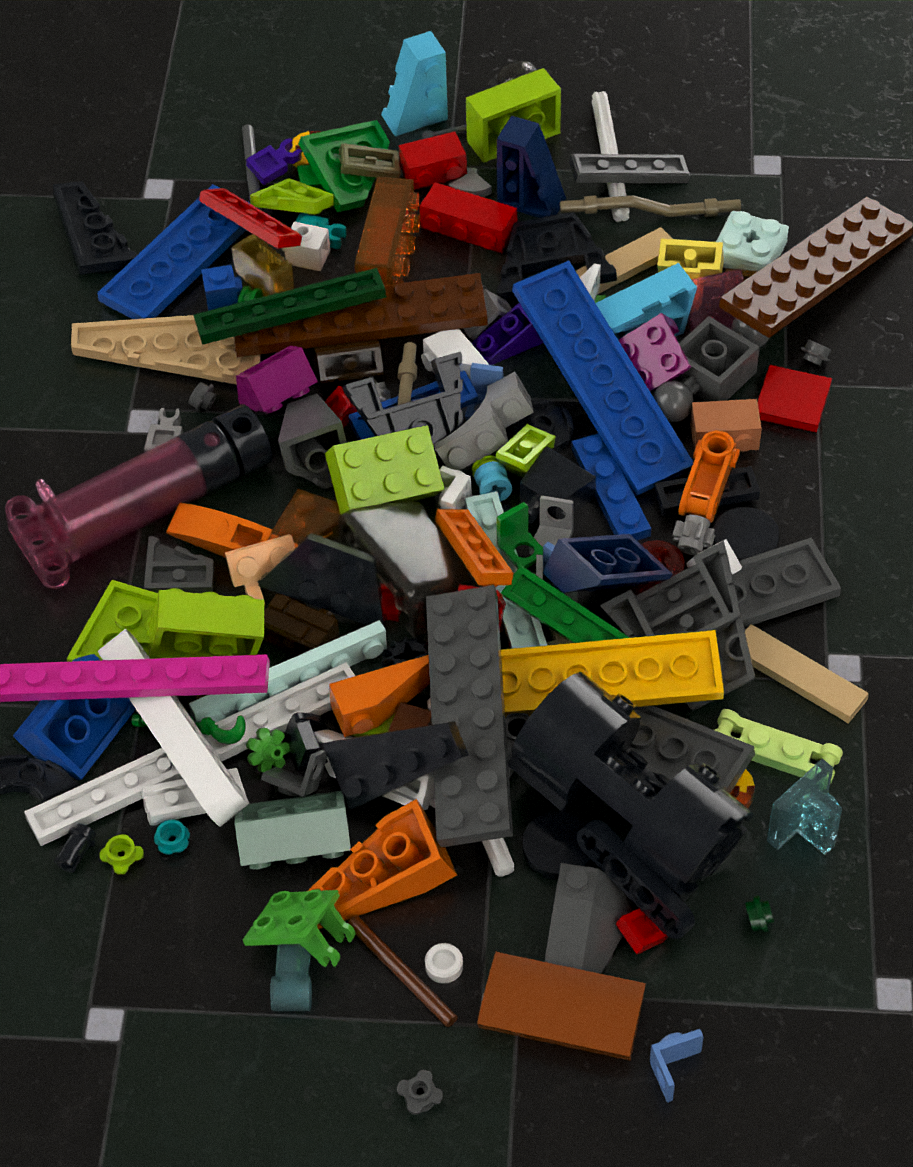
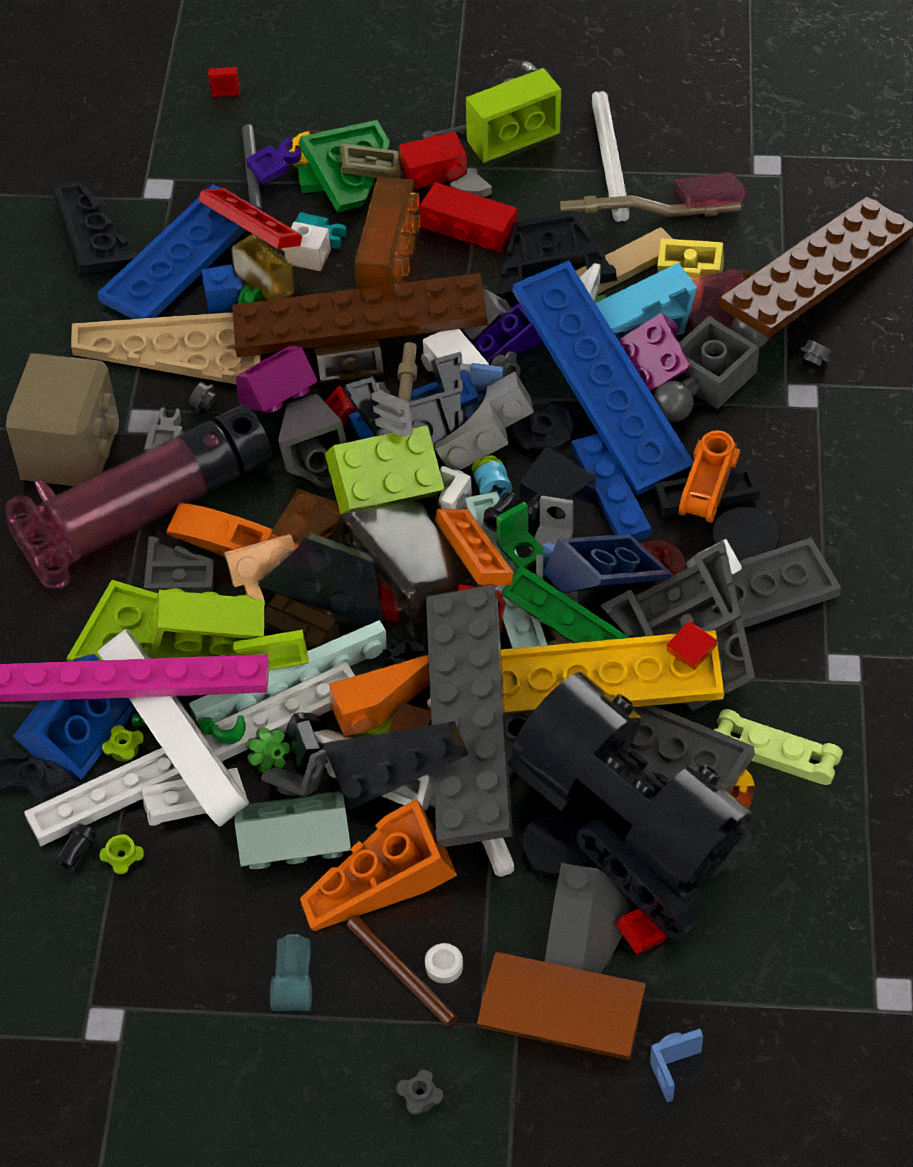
(62, 419): none -> dark tan plate
(125, 751): none -> lime plate
(170, 829): teal plate -> none
(224, 82): none -> red tile
(282, 649): none -> lime tile
(289, 306): dark green plate -> none
(294, 197): lime wing -> none
(294, 920): bright green plate -> none
(392, 419): none -> light grey tile
(419, 87): medium azure wedge -> none
(504, 504): none -> black pin
(508, 363): none -> dark grey plate
(524, 449): lime slope -> none
(526, 170): dark blue wedge -> none
(629, 168): dark grey tile -> none
(691, 645): none -> red tile
(693, 534): light grey gear -> none
(710, 190): none -> clear pink tile
(734, 417): nougat brick -> none
(751, 241): light aqua brick -> none
(759, 914): dark green plate -> none
(793, 398): red tile -> none
(804, 675): tan tile -> none
(807, 810): clear light blue bracket -> none

